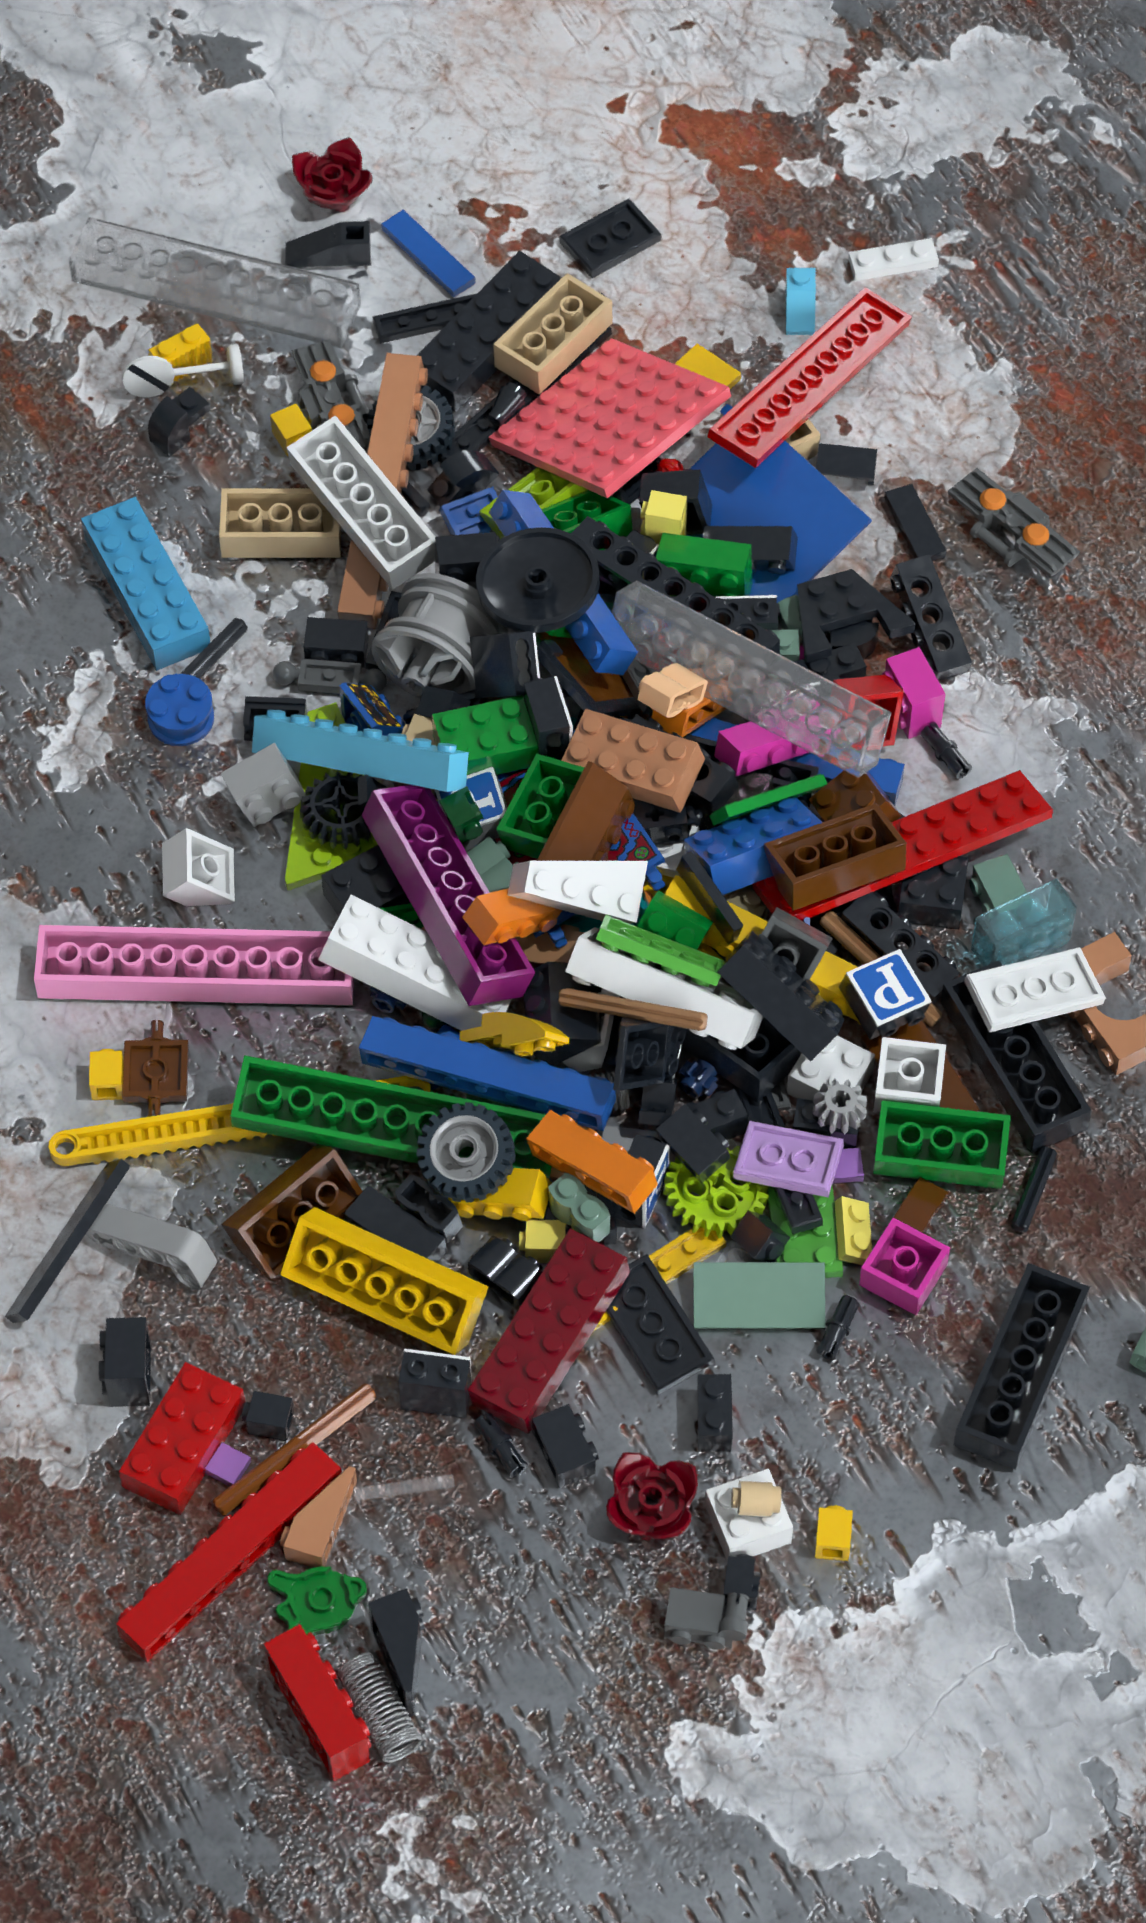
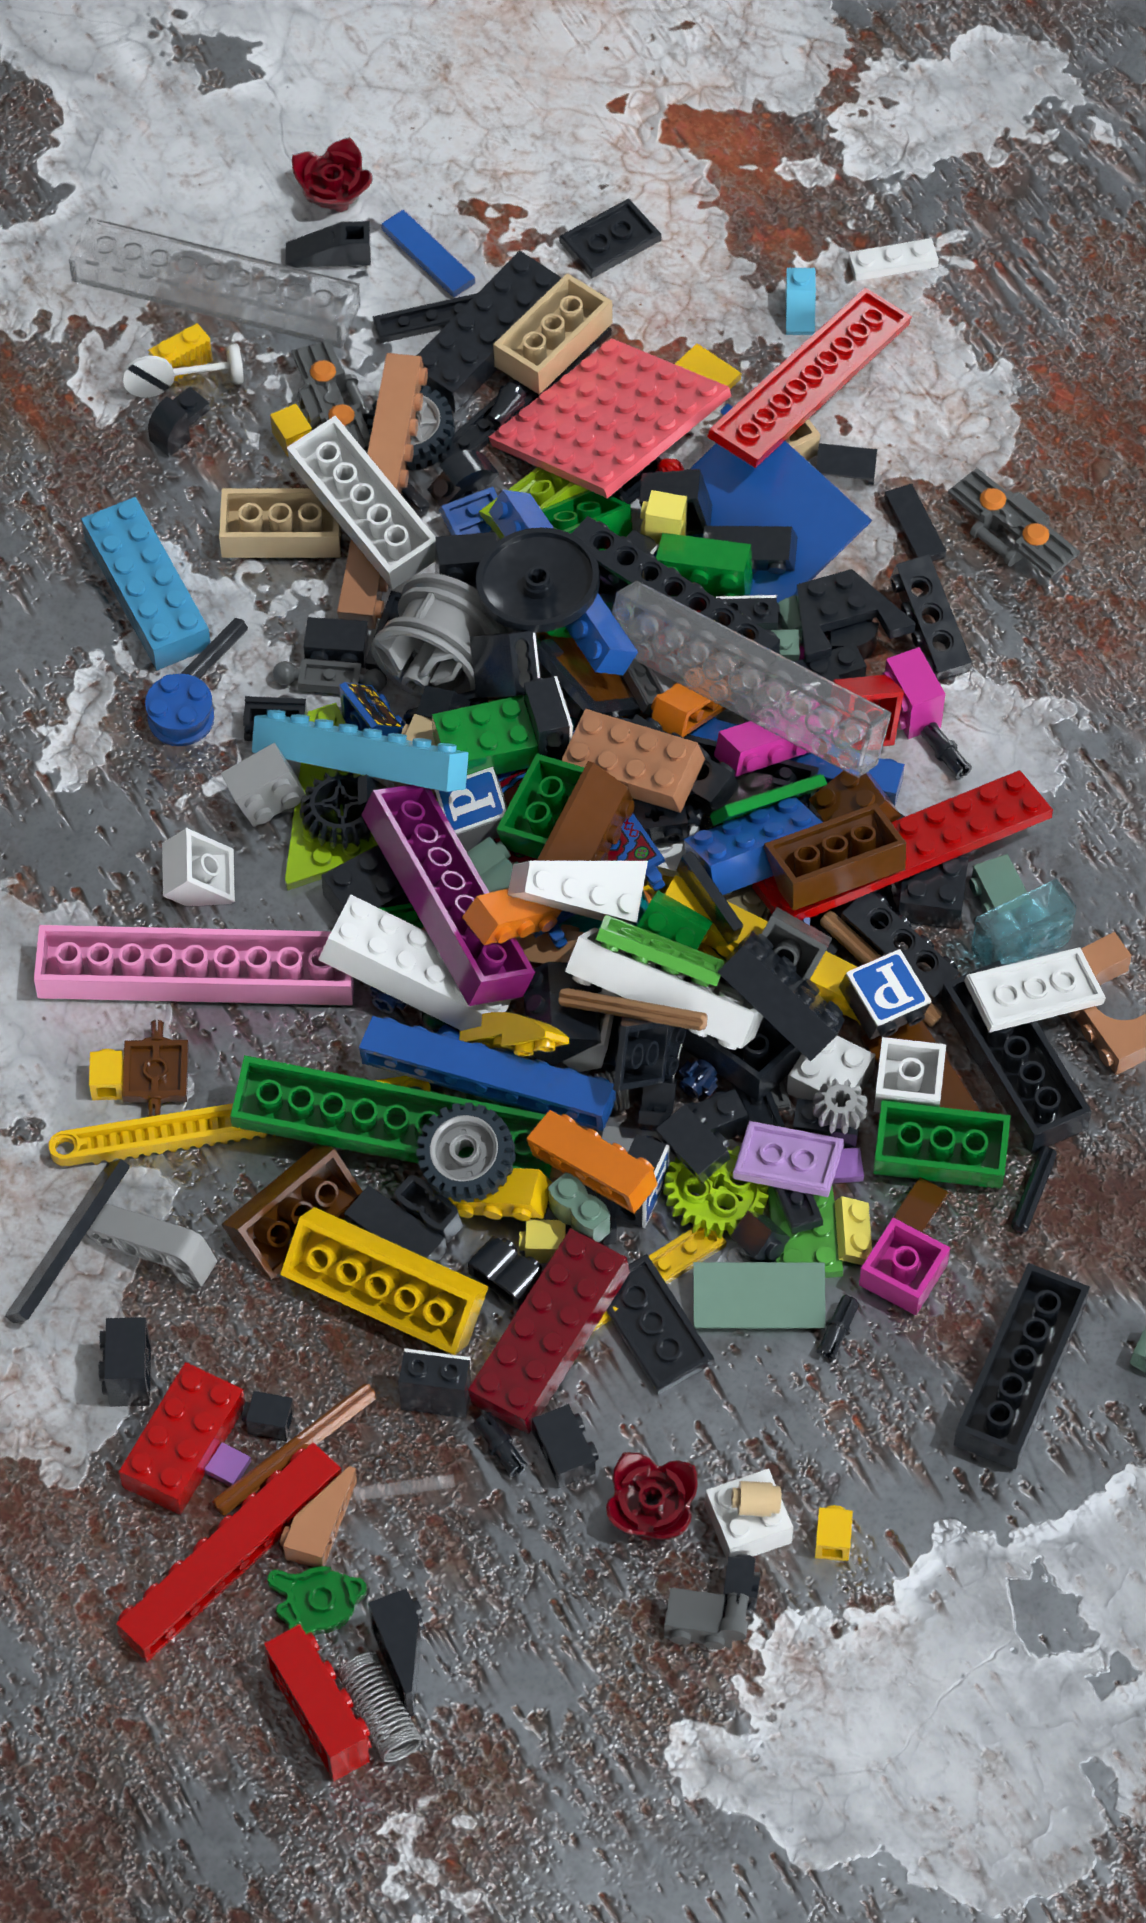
(463, 814): dark green brick -> none
(672, 690): light nougat brick -> none
(714, 1412): black brick -> none

